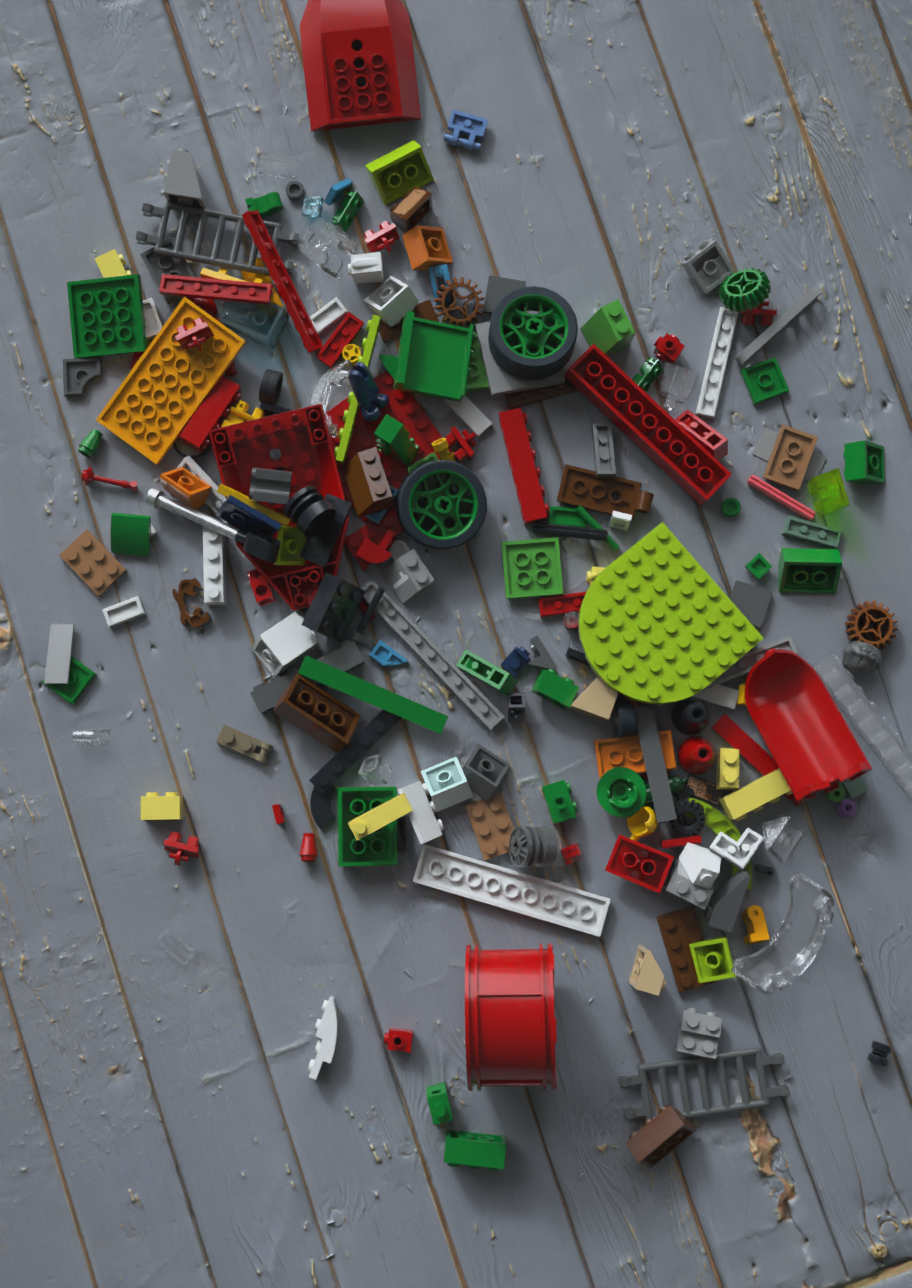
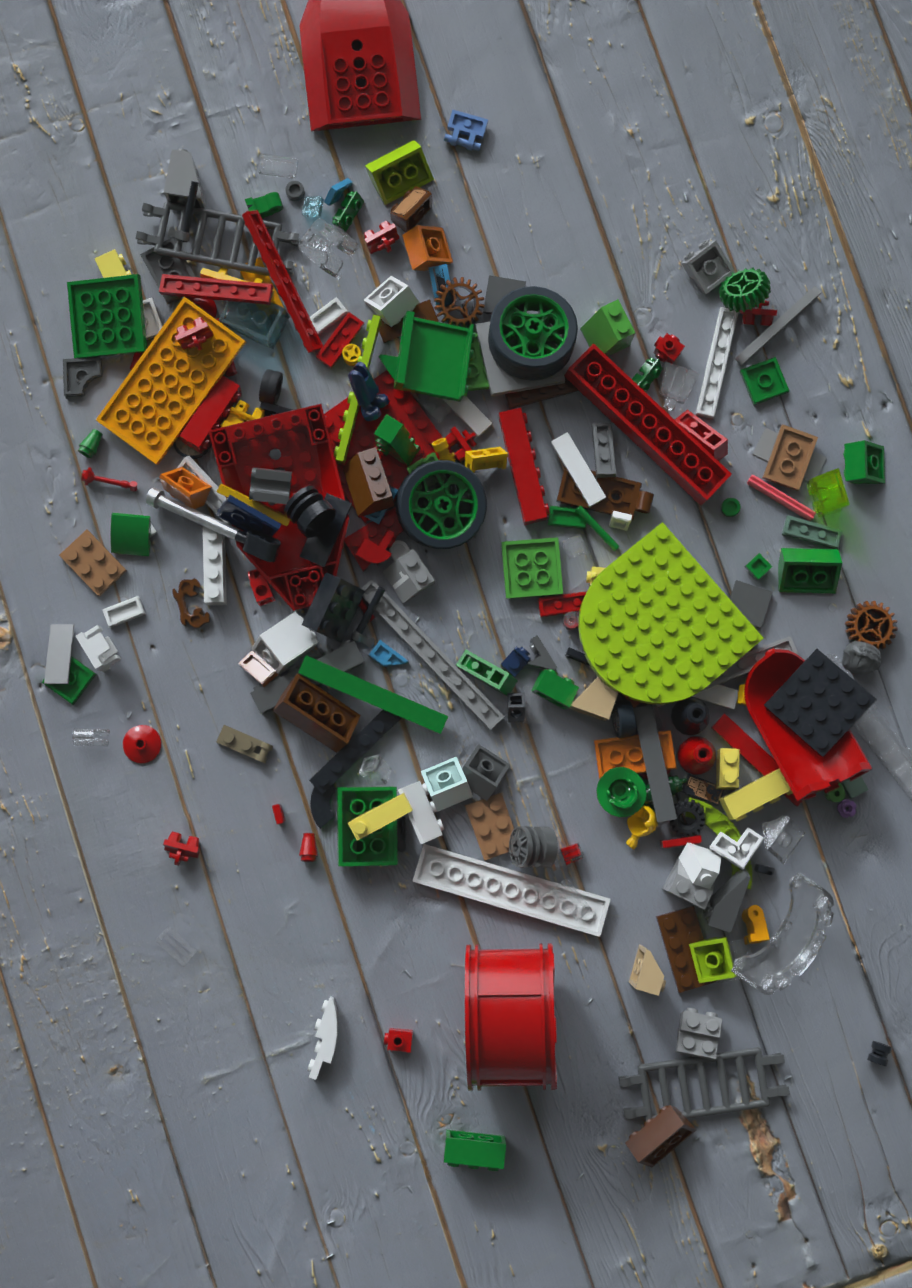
(98, 648): none -> white panel
(151, 746): none -> red dish
(161, 807): light yellow brick -> none
(184, 234): none -> black piece
(258, 668): none -> tile
(291, 546): lime slope -> none
(321, 389): clear windscreen -> none
(366, 268): white torso -> none
(439, 1103): green torso -> none
(486, 459): none -> yellow hinge
(559, 801): green brick -> none
(570, 531): black axle -> none
(578, 469): none -> white tile
(639, 863): red slope -> none
(820, 702): none -> black plate

